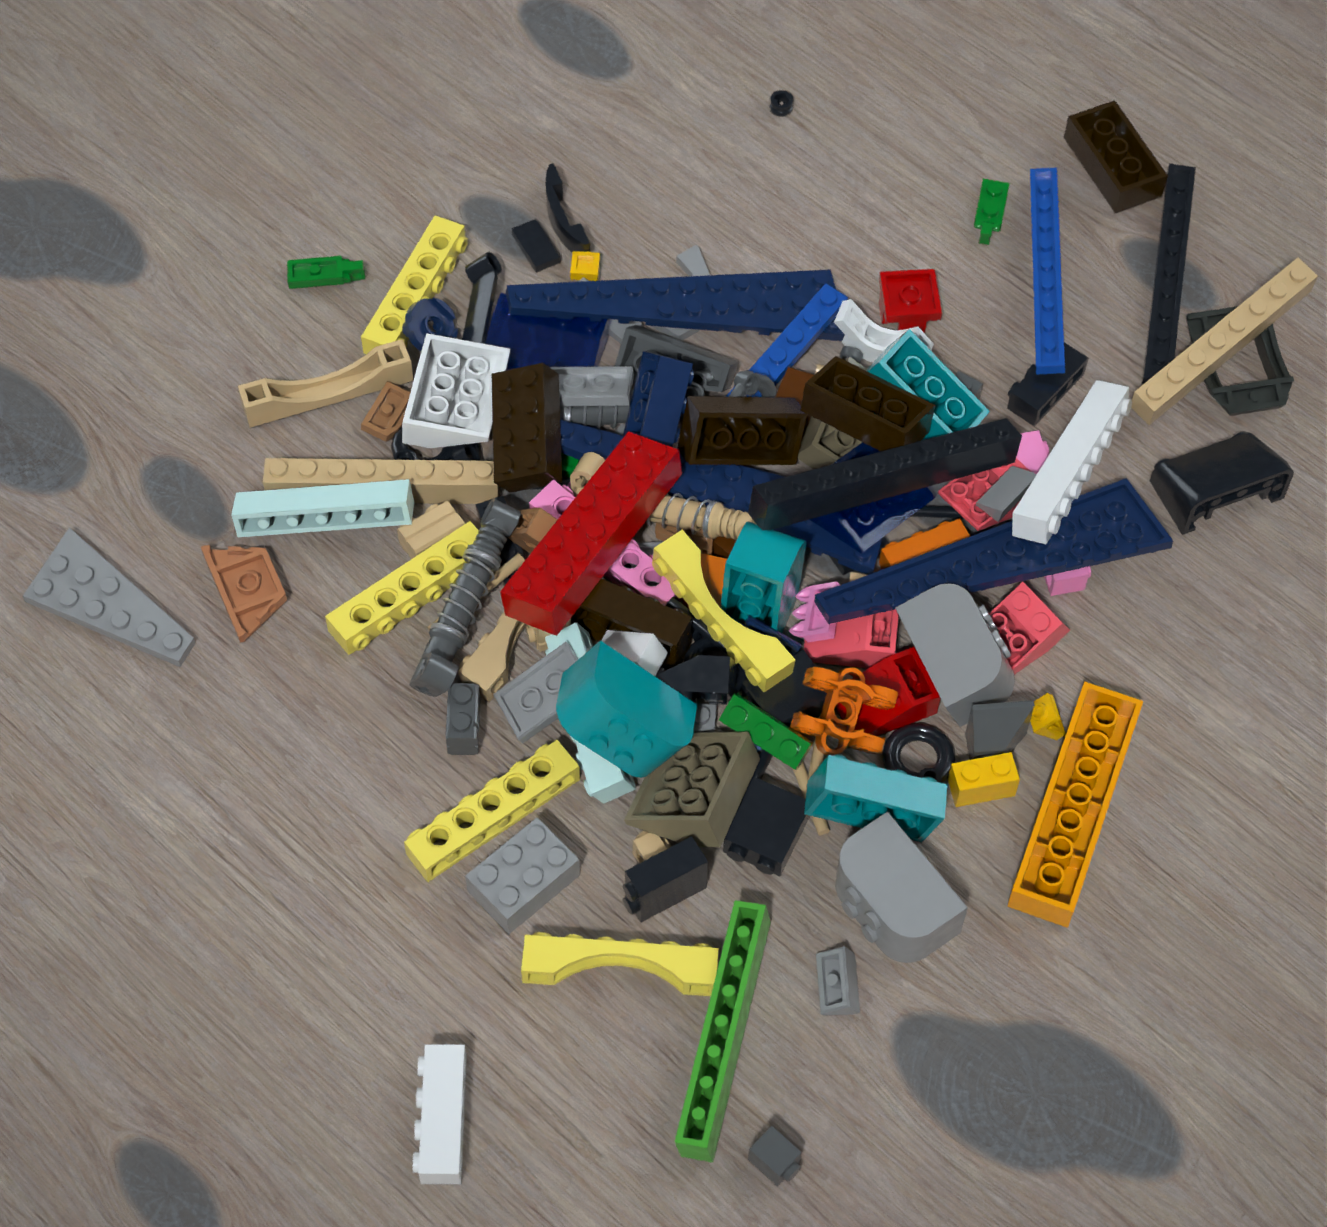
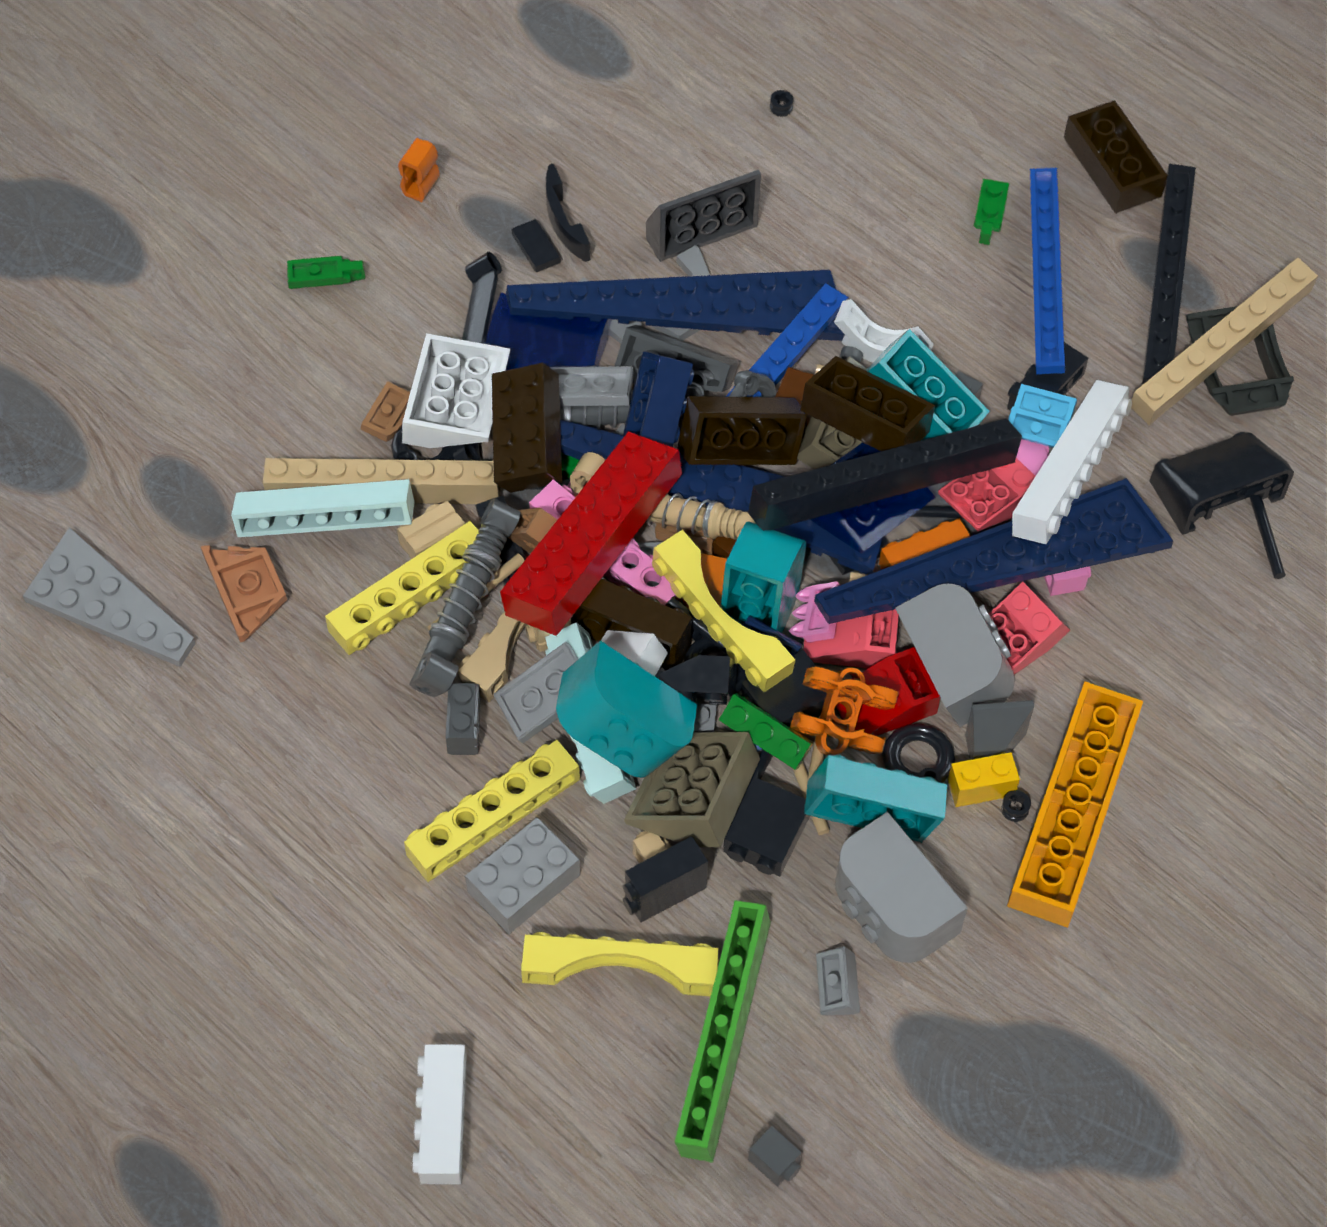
(277, 399): tan arch -> none
(419, 169): none -> orange brick
(419, 279): light yellow brick -> none
(424, 311): dark blue plate -> none
(585, 265): yellow plate -> none
(704, 216): none -> flat silver slope
(909, 298): red panel -> none
(1006, 492): light grey slope -> none
(1015, 796): none -> black bush
(1041, 414): none -> medium azure slope
(1046, 718): yellow bracket -> none
(1267, 537): none -> black bar

